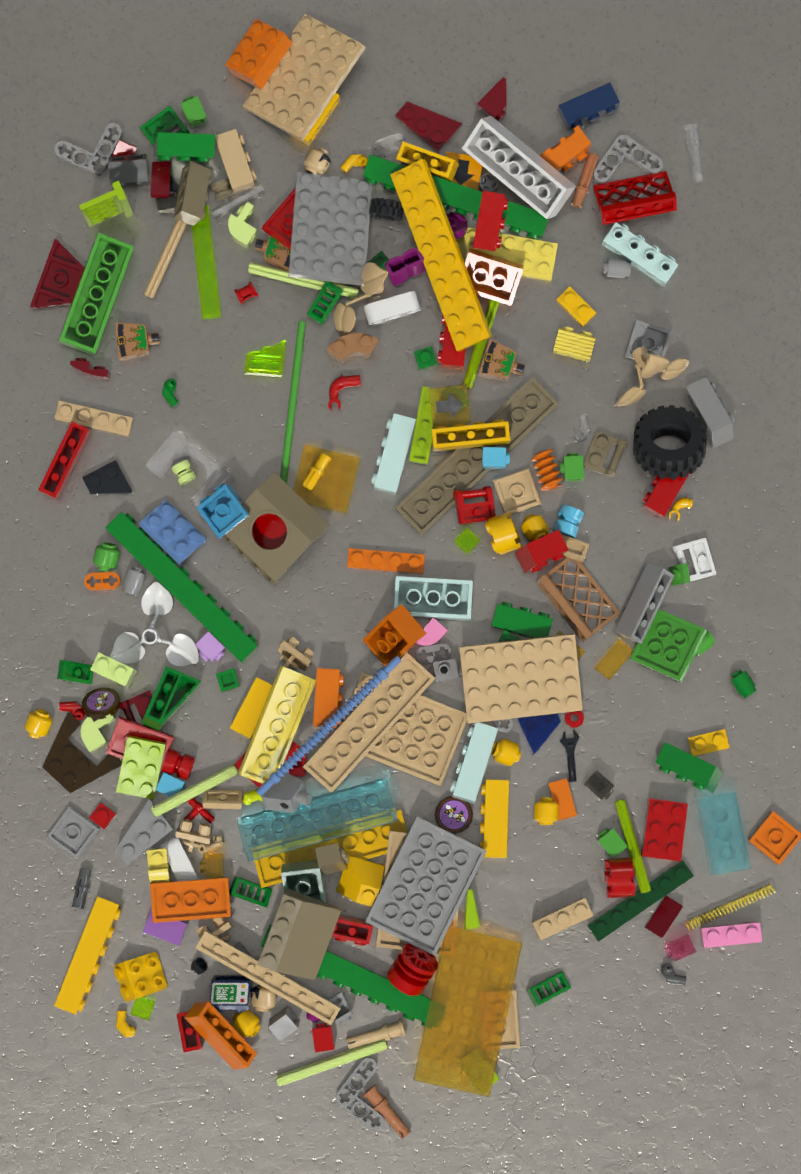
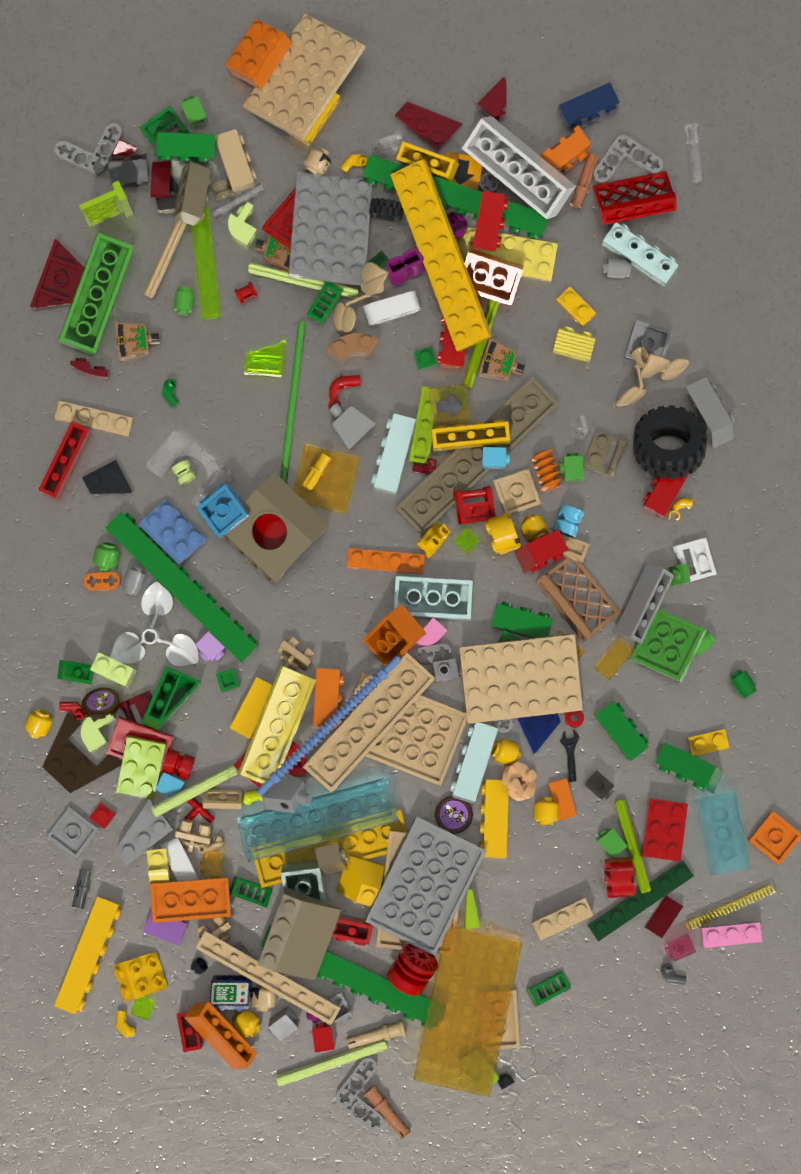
(183, 301): none -> bright green brick
(349, 424): none -> light grey torso
(425, 468): none -> dark red arm
(433, 538): none -> yellow hips
(505, 1080): none -> black hinge
(527, 779): none -> light nougat plate
(622, 730): none -> green brick

